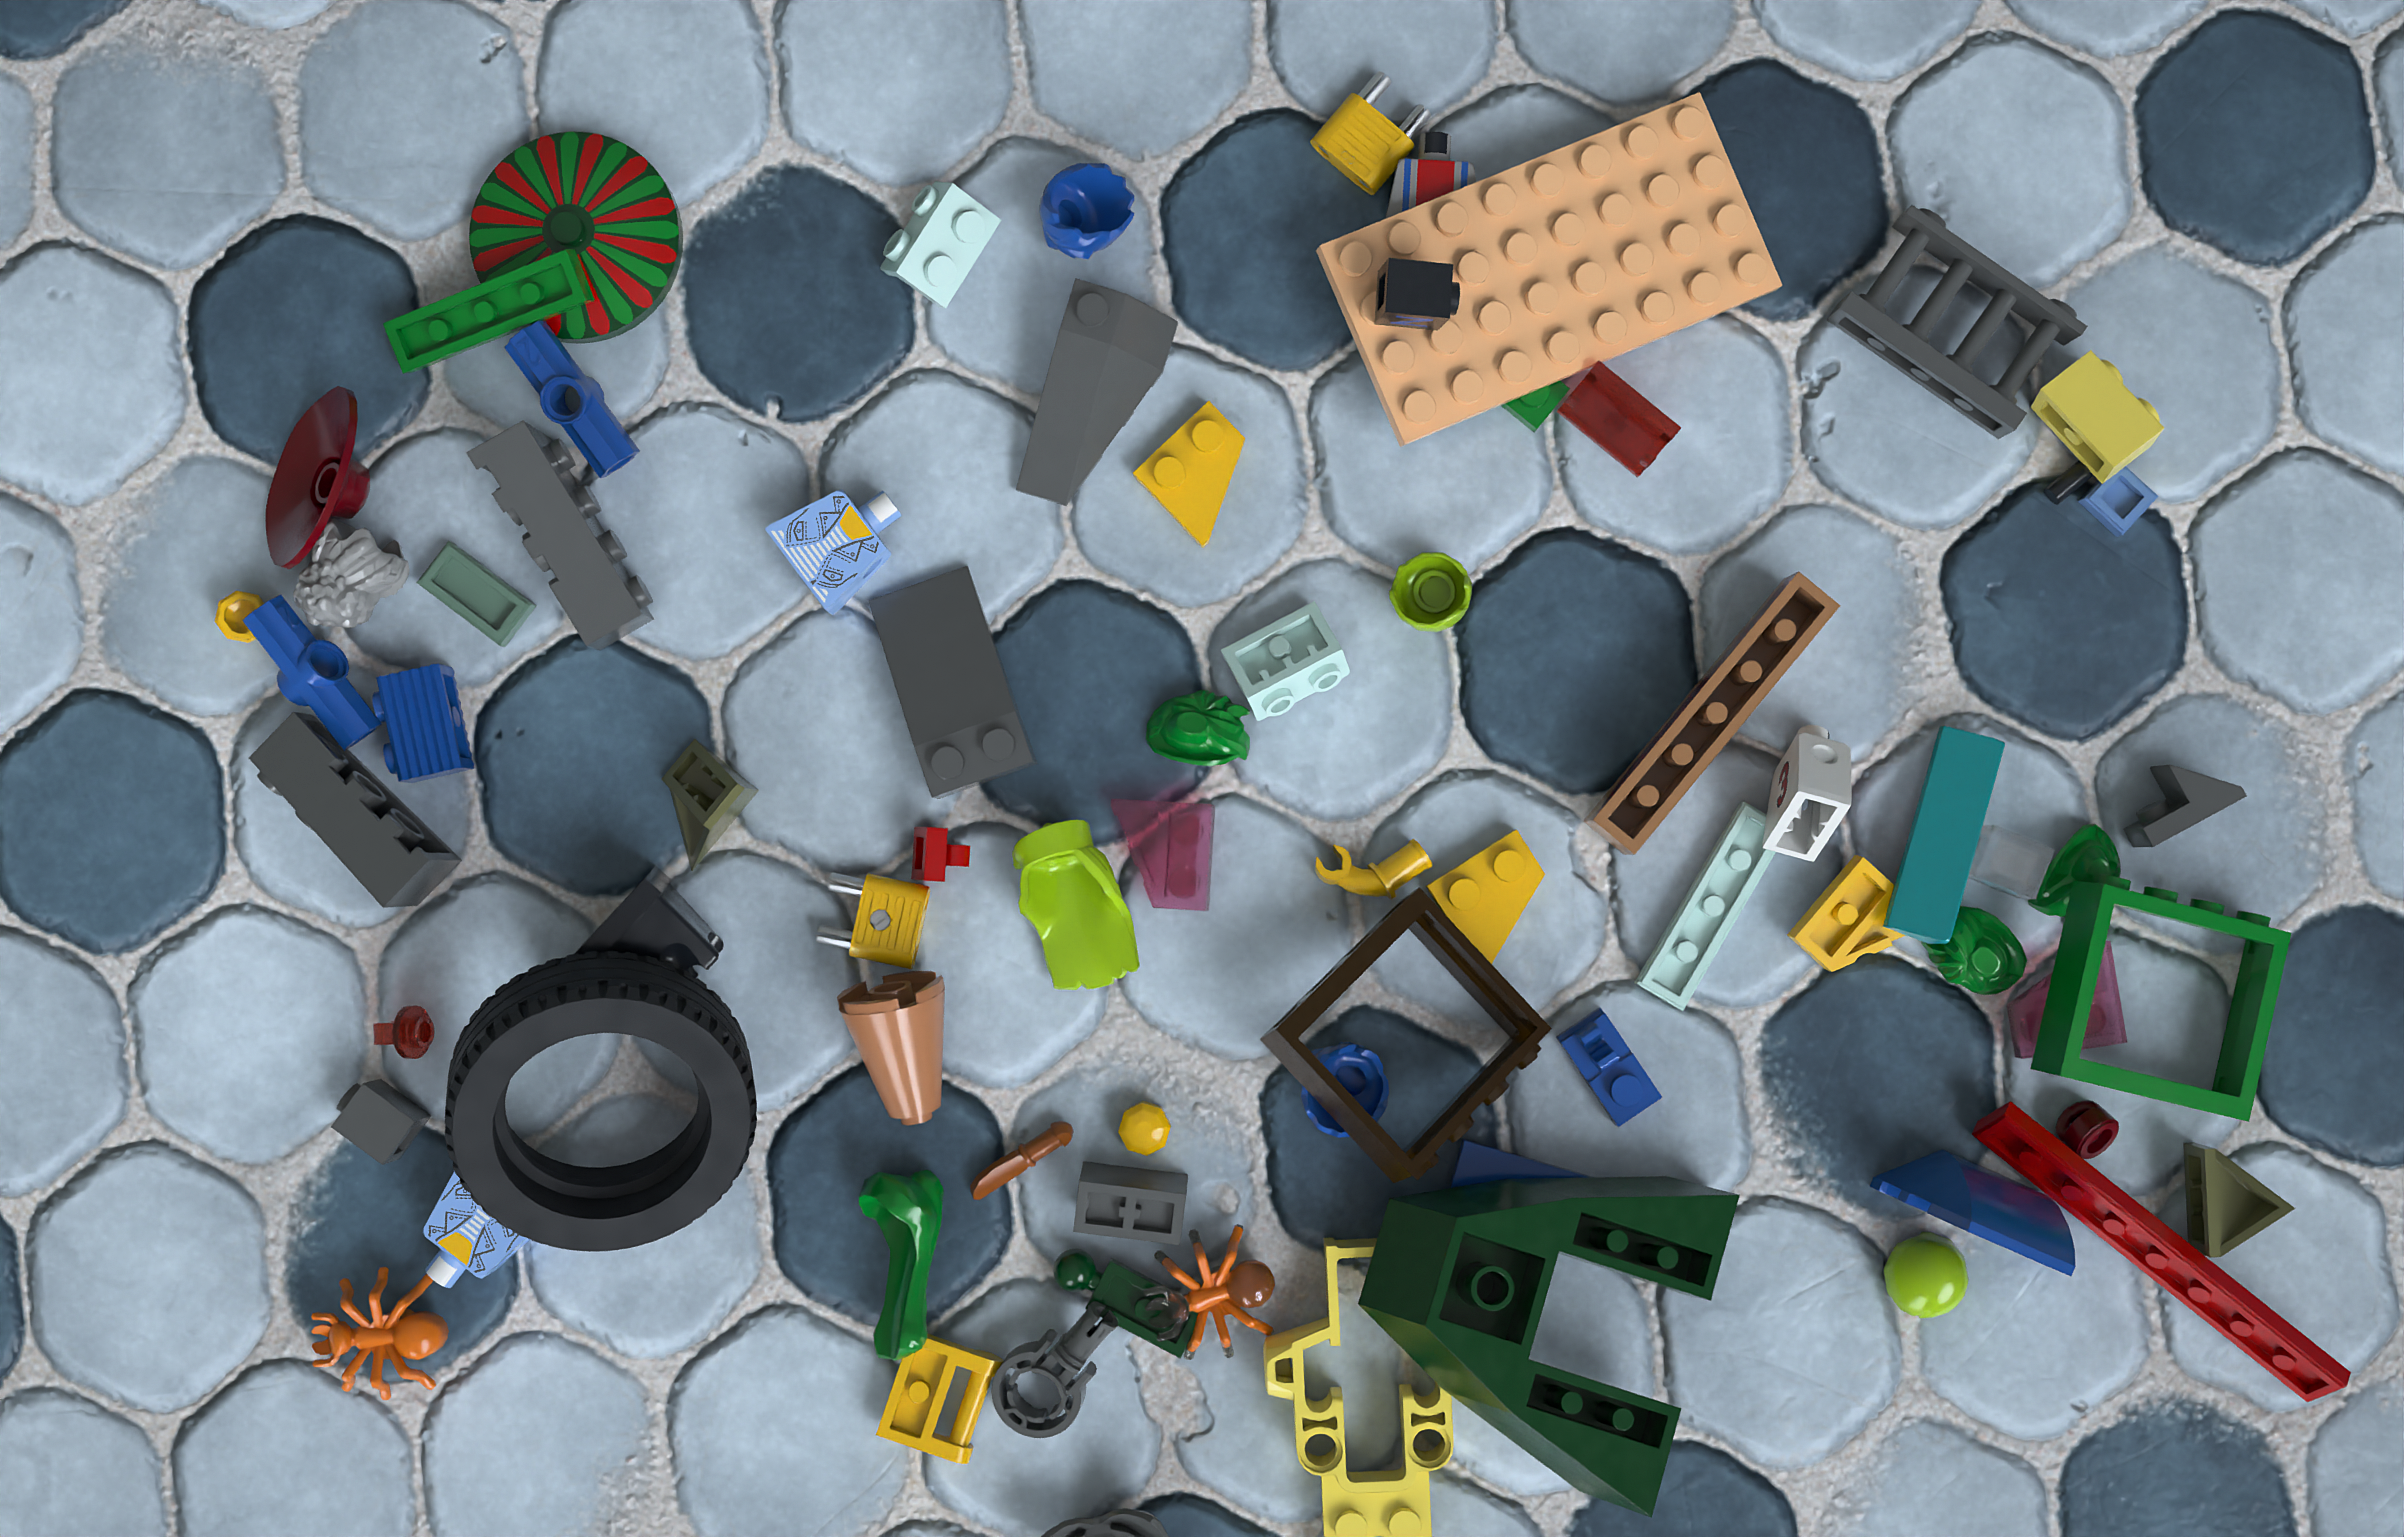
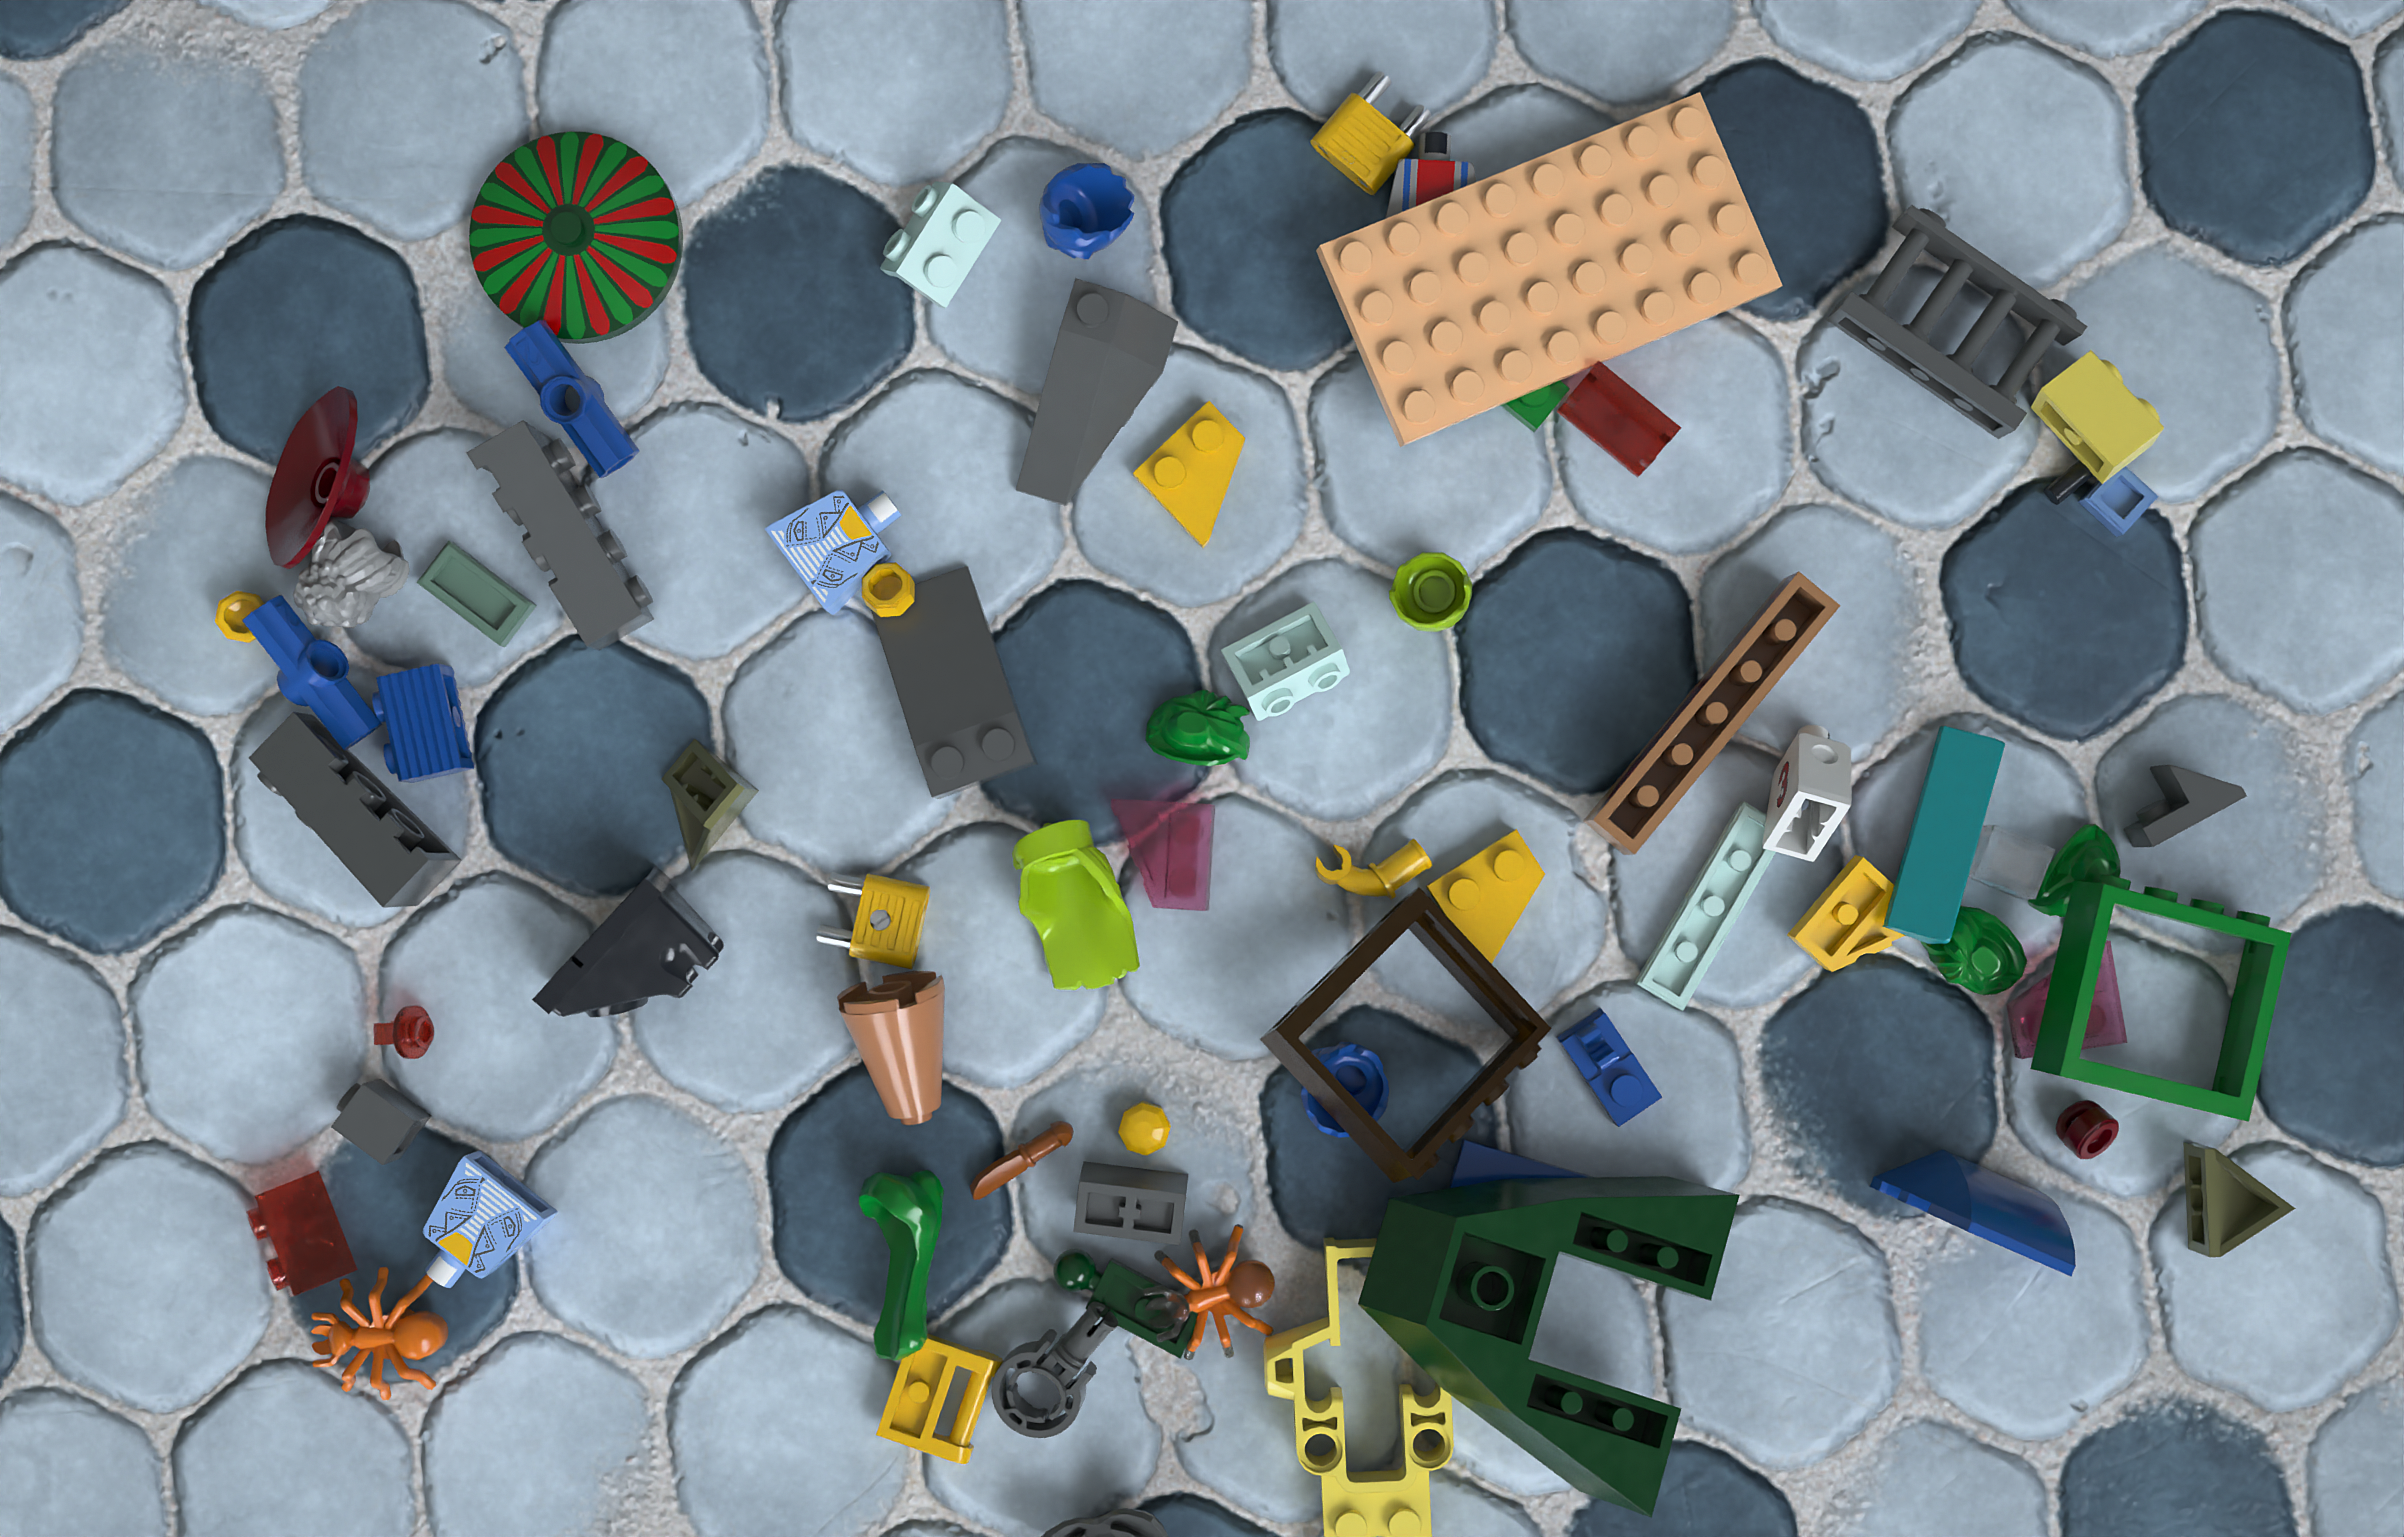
(301, 1235): none -> clear red bracket
(489, 311): green plate -> none
(613, 1204): black tyre -> none
(888, 589): none -> yellow tile
(933, 854): red tile -> none
(1415, 294): black brick -> none
(1926, 1275): lime hair -> none
(2160, 1253): red tile -> none

